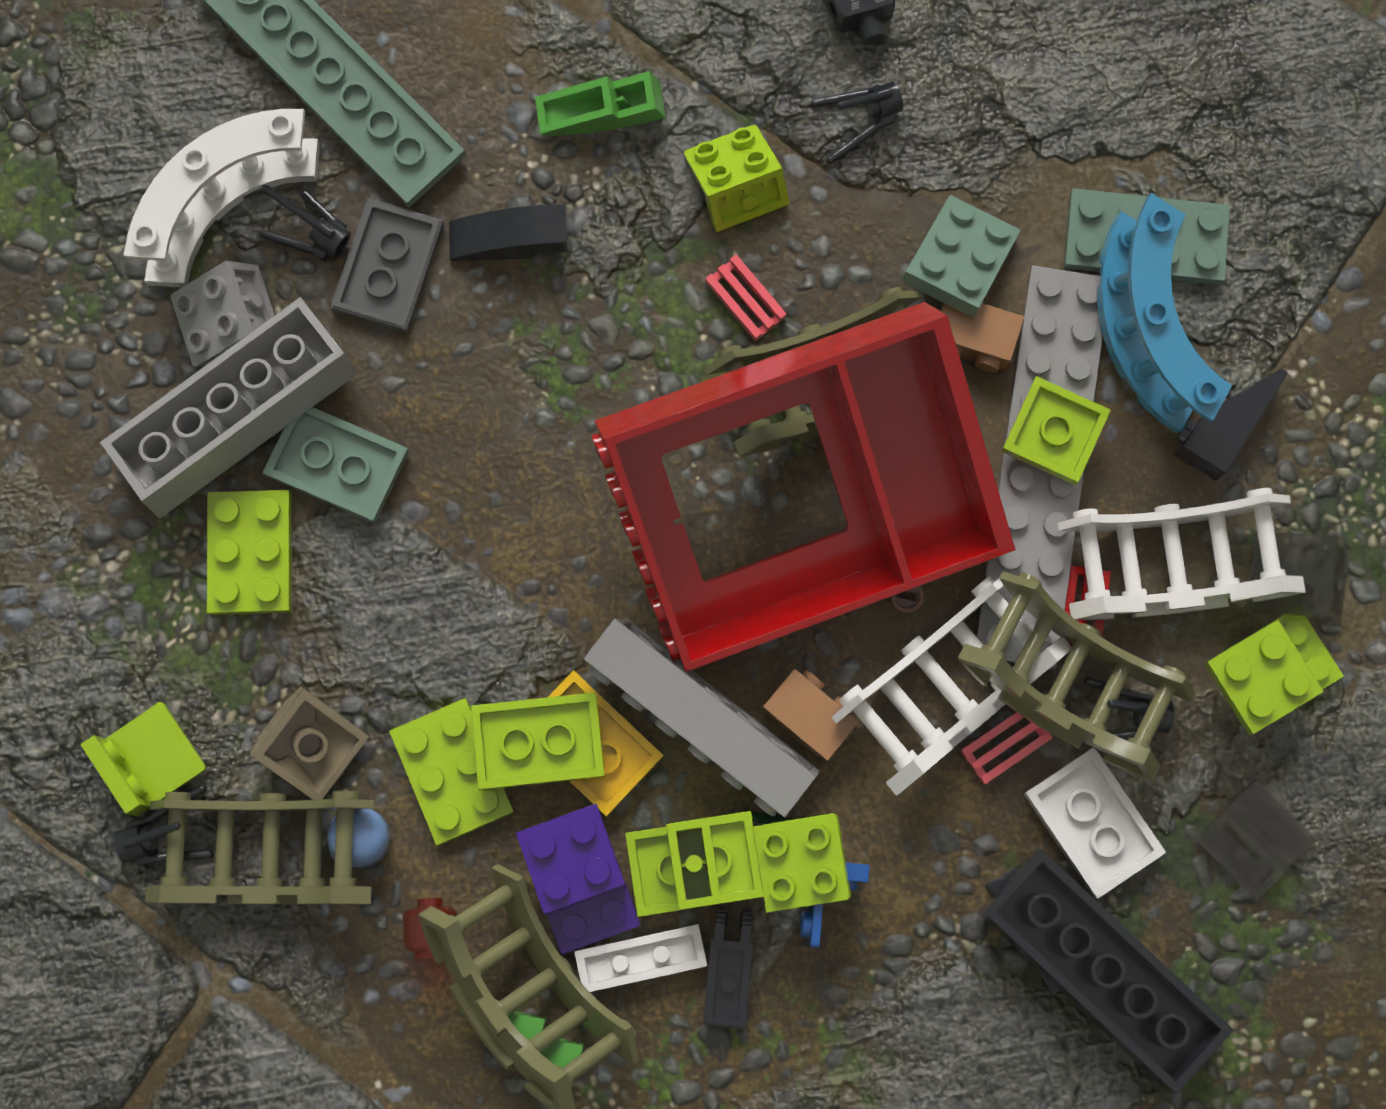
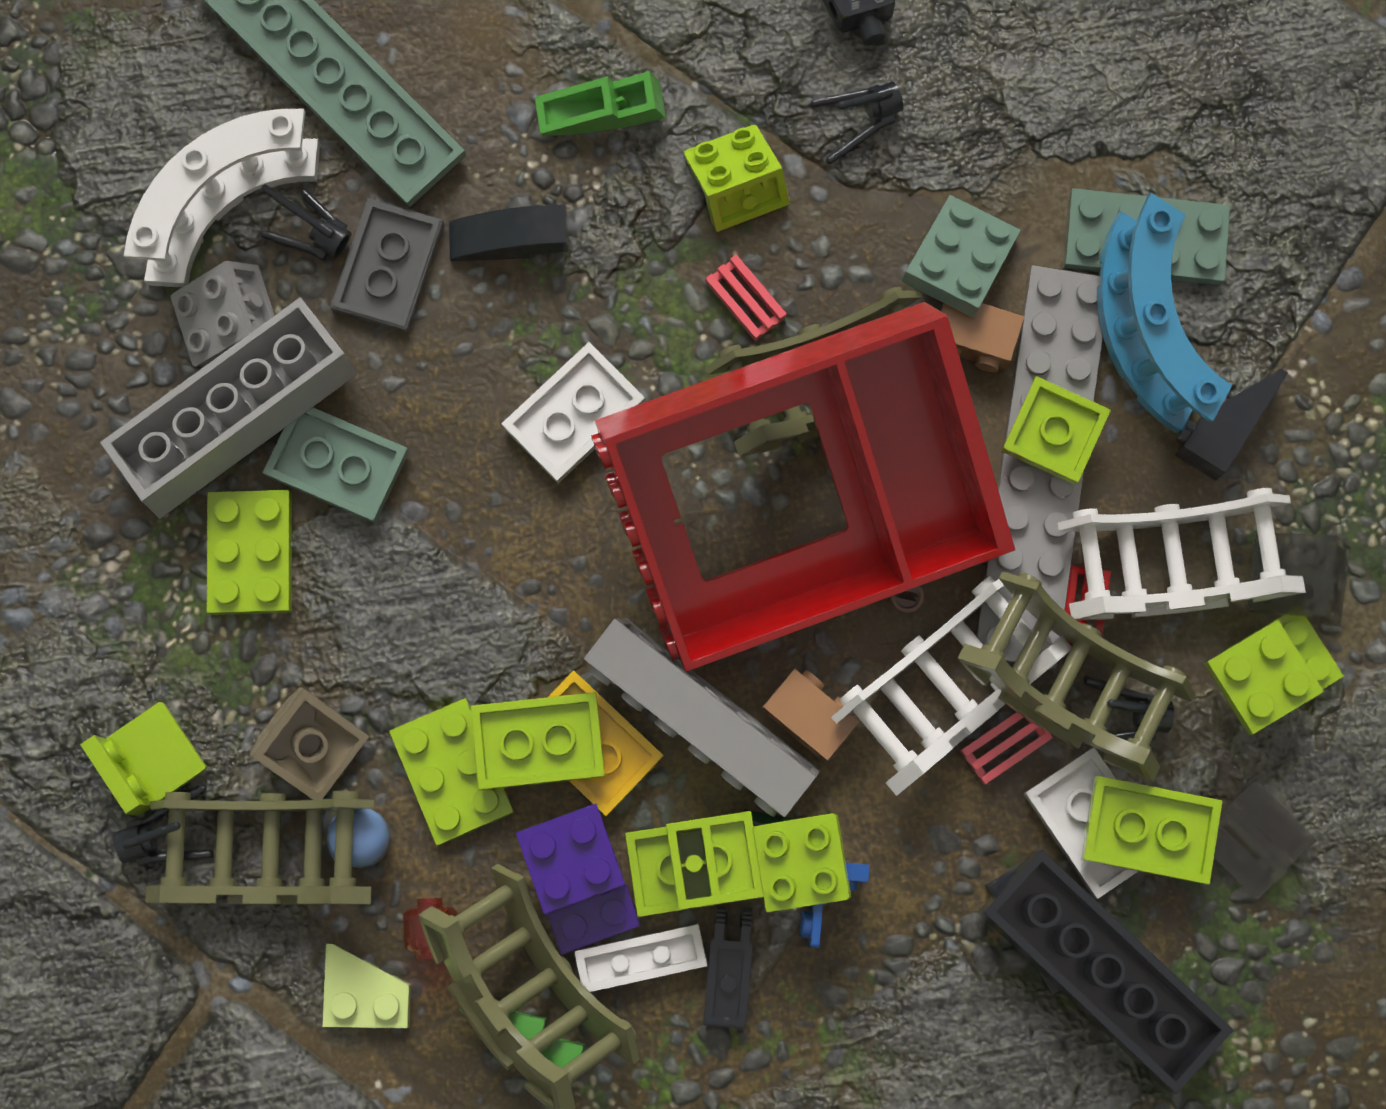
(362, 993): none -> yellowish green wing
(561, 414): none -> white plate
(1151, 830): none -> lime plate

